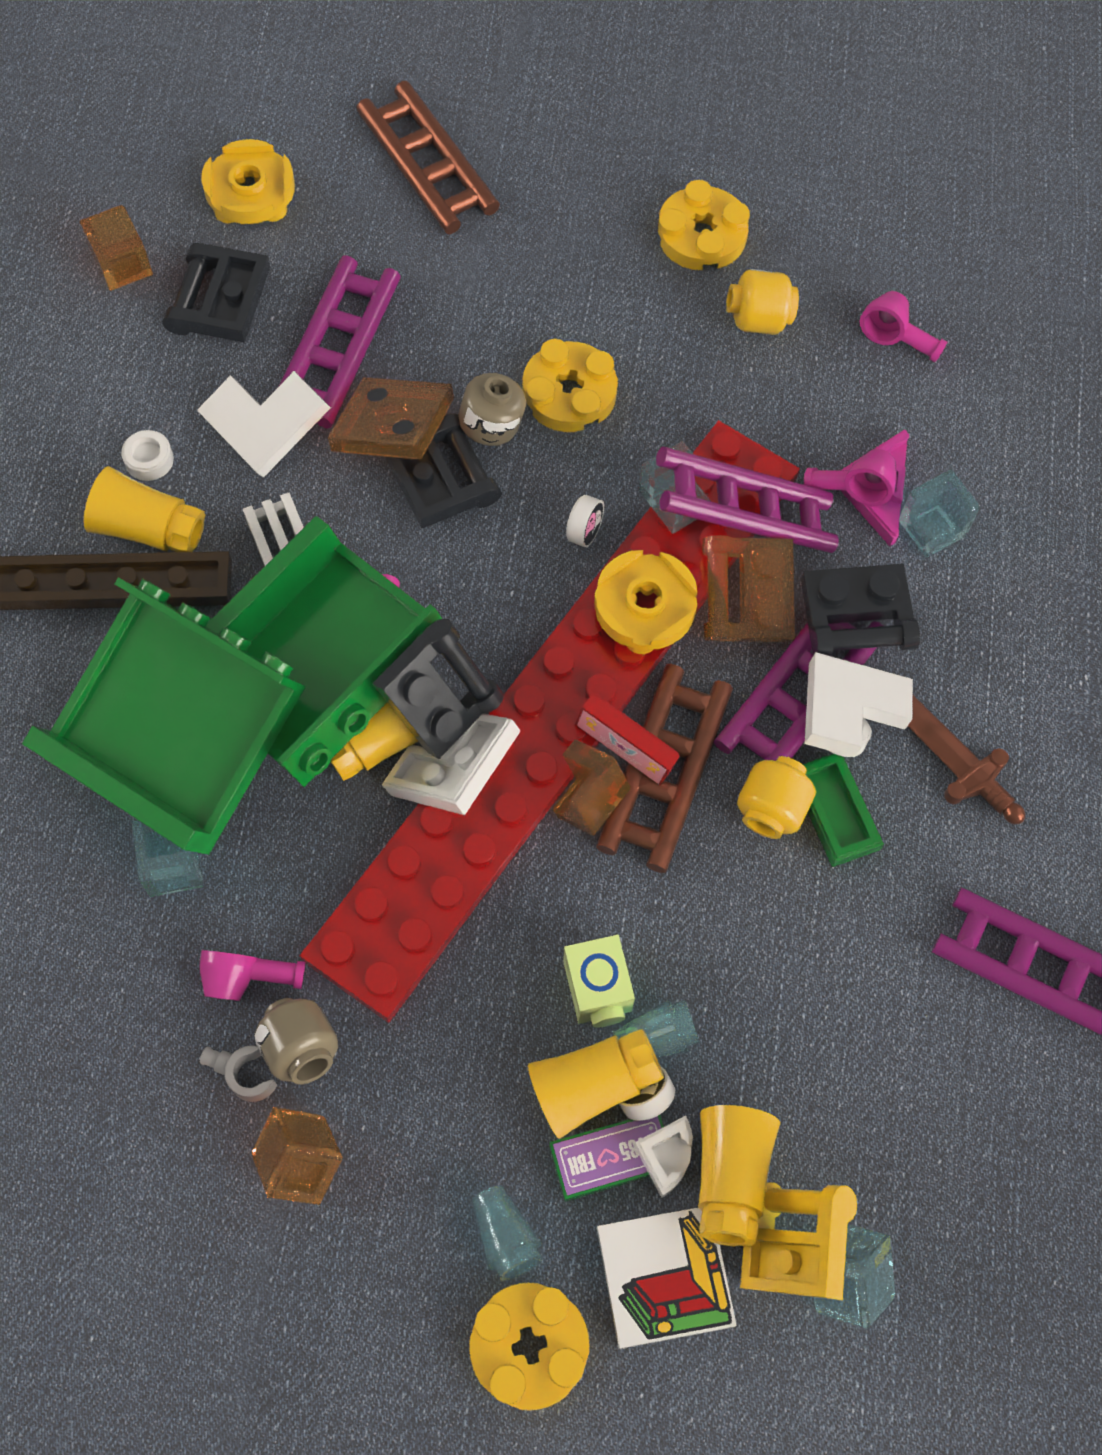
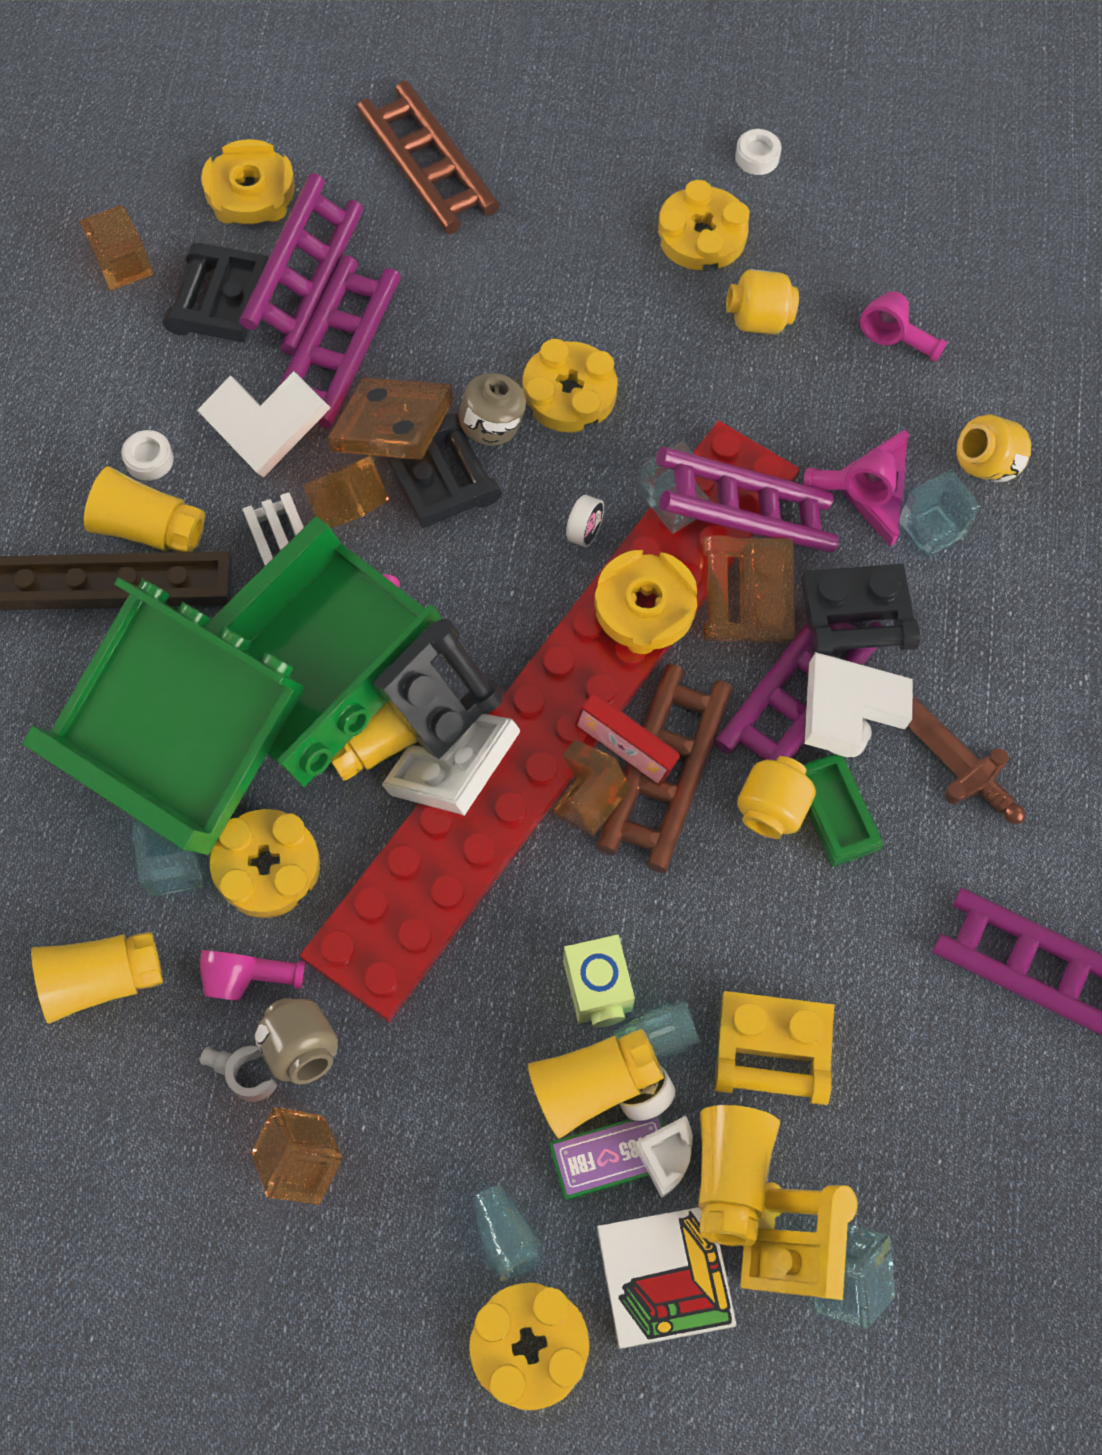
(93, 972): none -> yellow plant
(277, 271): none -> magenta bar
(288, 881): none -> yellow plate
(346, 492): none -> clear orange panel
(758, 151): none -> white tile
(775, 1030): none -> yellow plate
(993, 448): none -> yellow head

